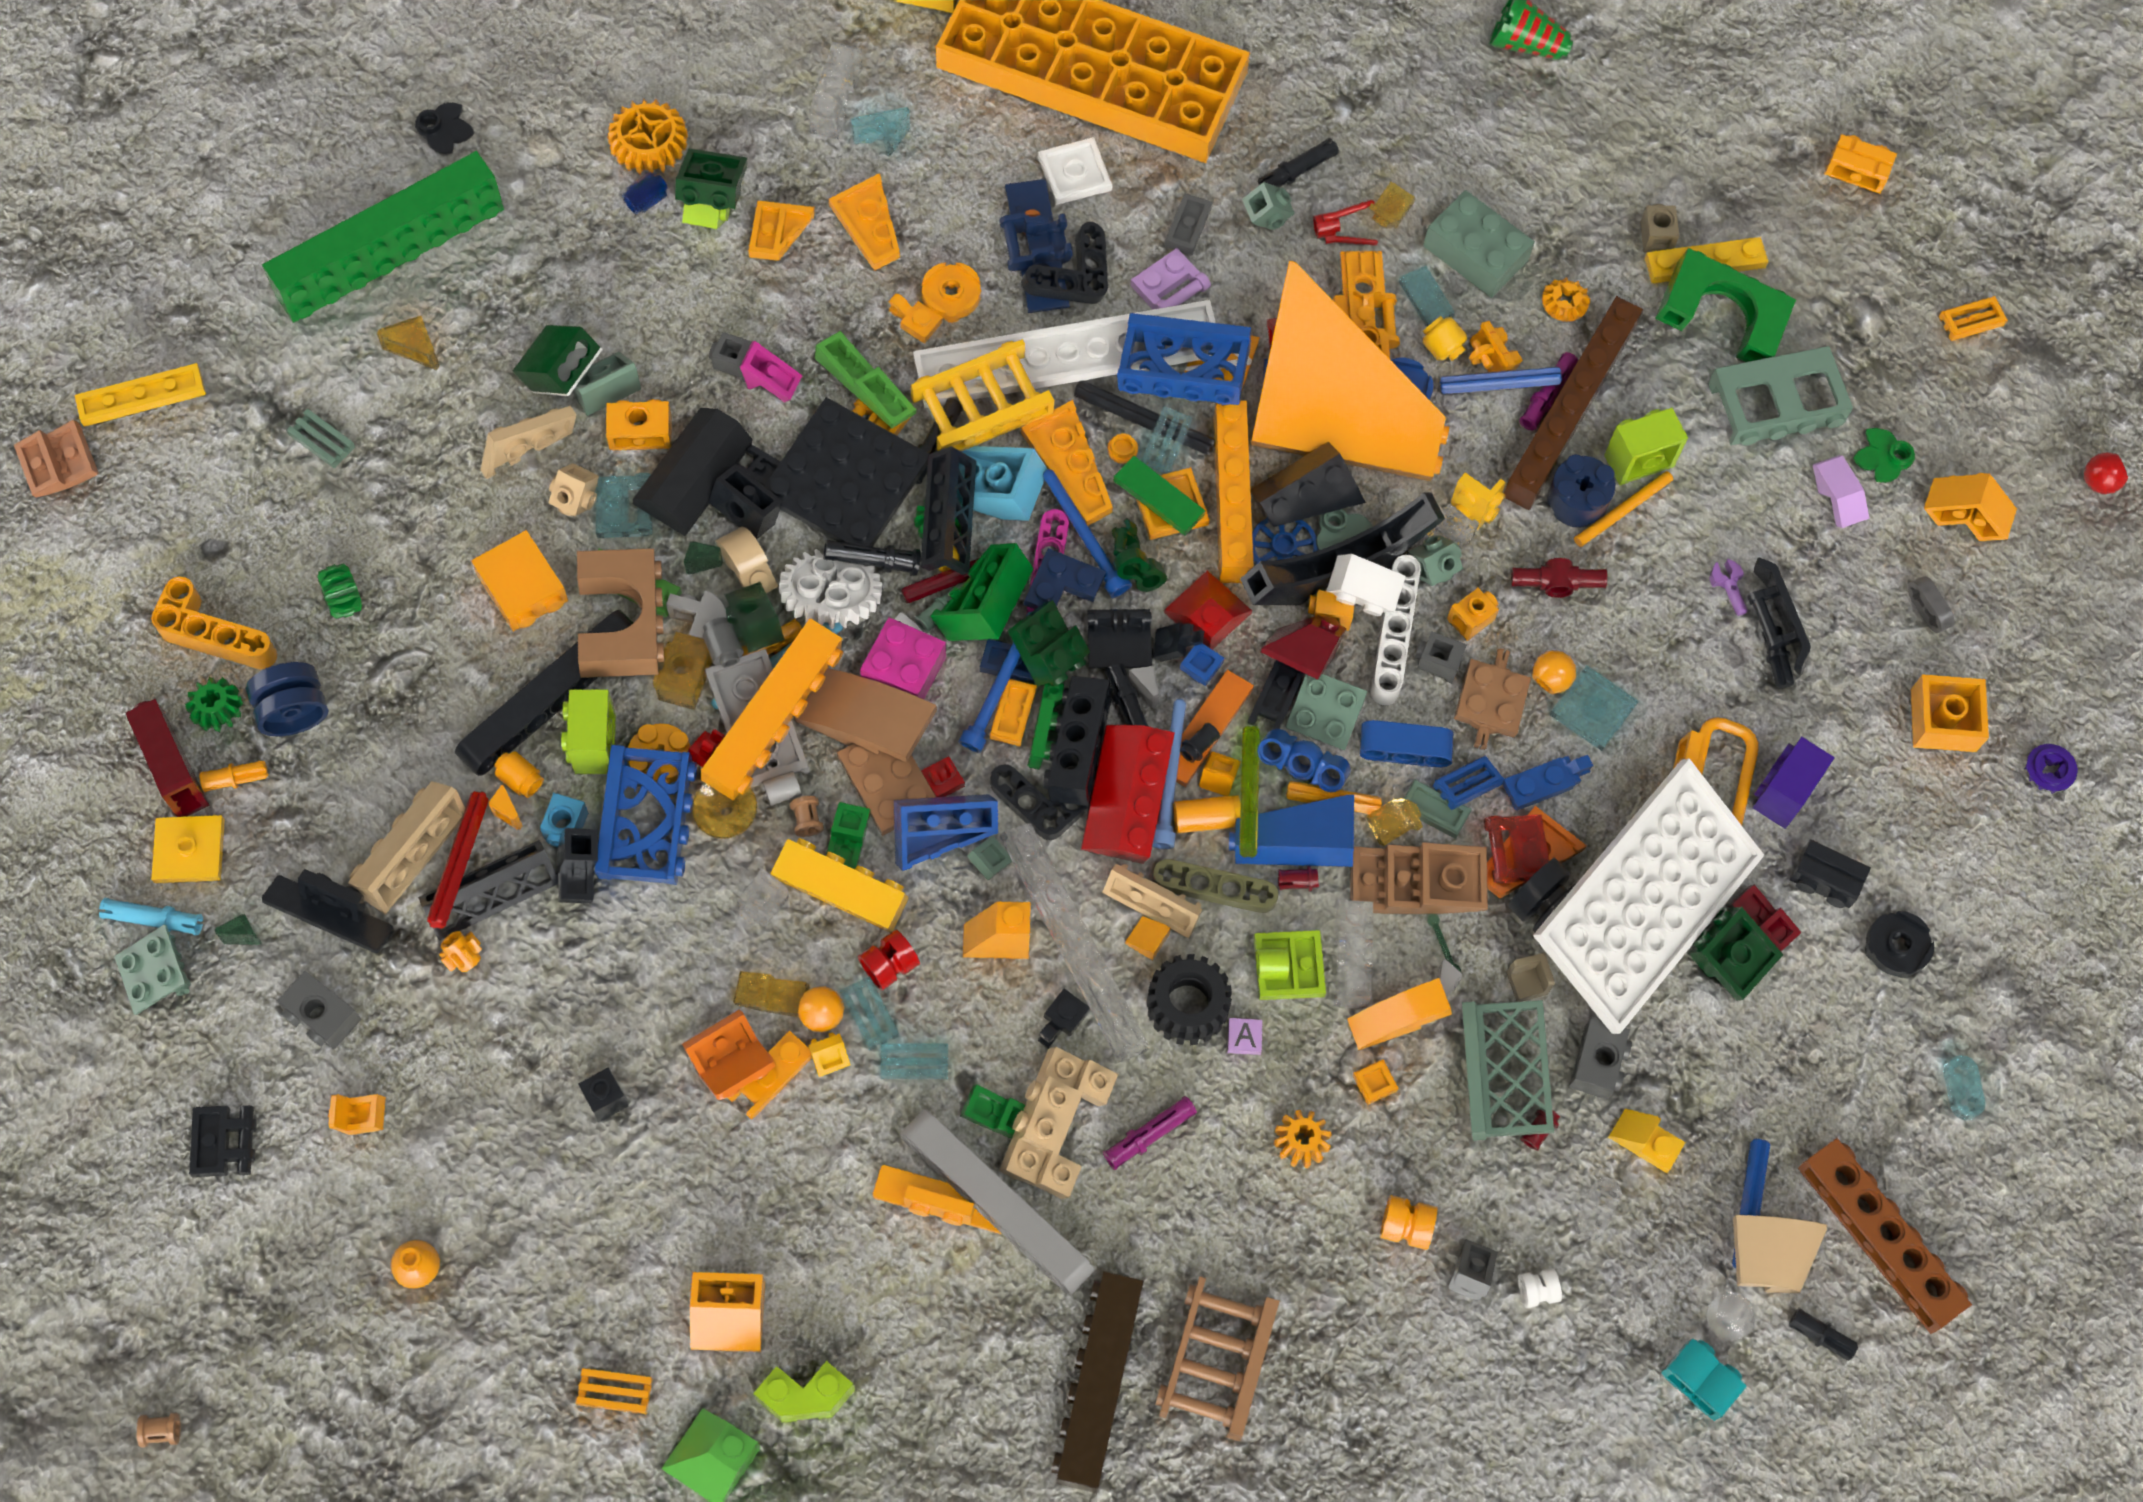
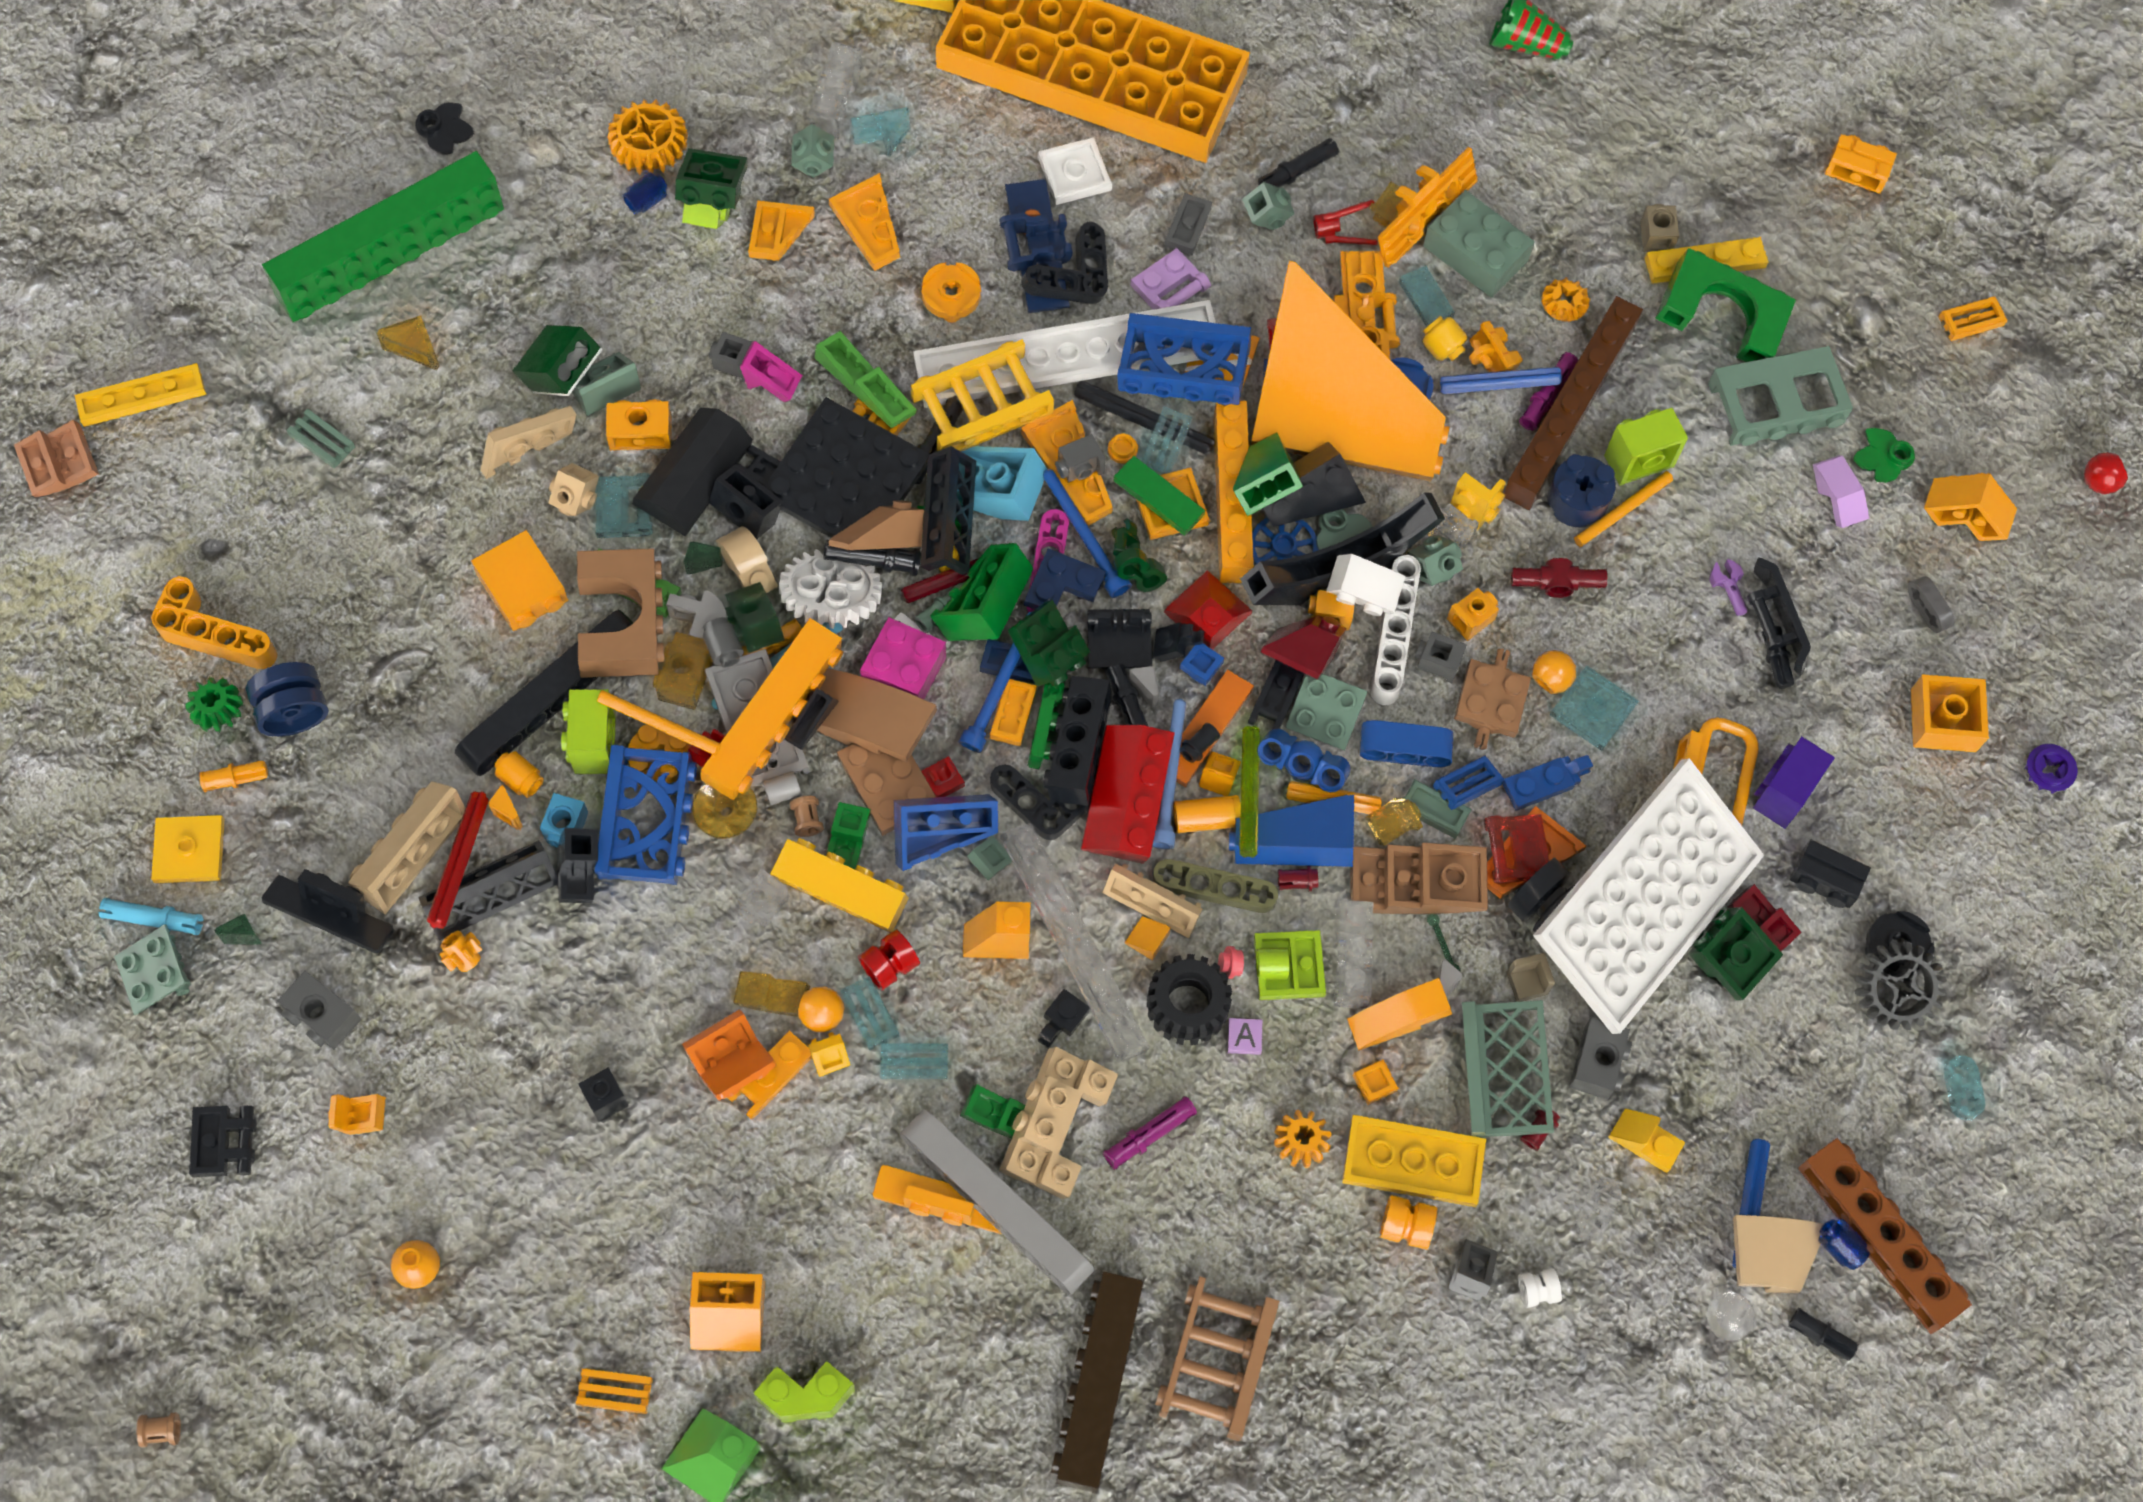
(166, 759): dark red slope -> none
(339, 591): green gear -> none
(658, 722): none -> light orange bar
(811, 718): none -> black piece
(812, 150): none -> sand green brick
(884, 529): none -> medium nougat slope
(916, 320): light orange plate -> none
(1080, 459): none -> dark grey brick
(1231, 962): none -> coral plate
(1265, 475): none -> green slope
(1414, 1161): none -> yellow plate
(1420, 208): none -> light orange piece
(1704, 1379): teal brick -> none
(1843, 1243): none -> clear blue brick
(1907, 975): none -> dark grey gear

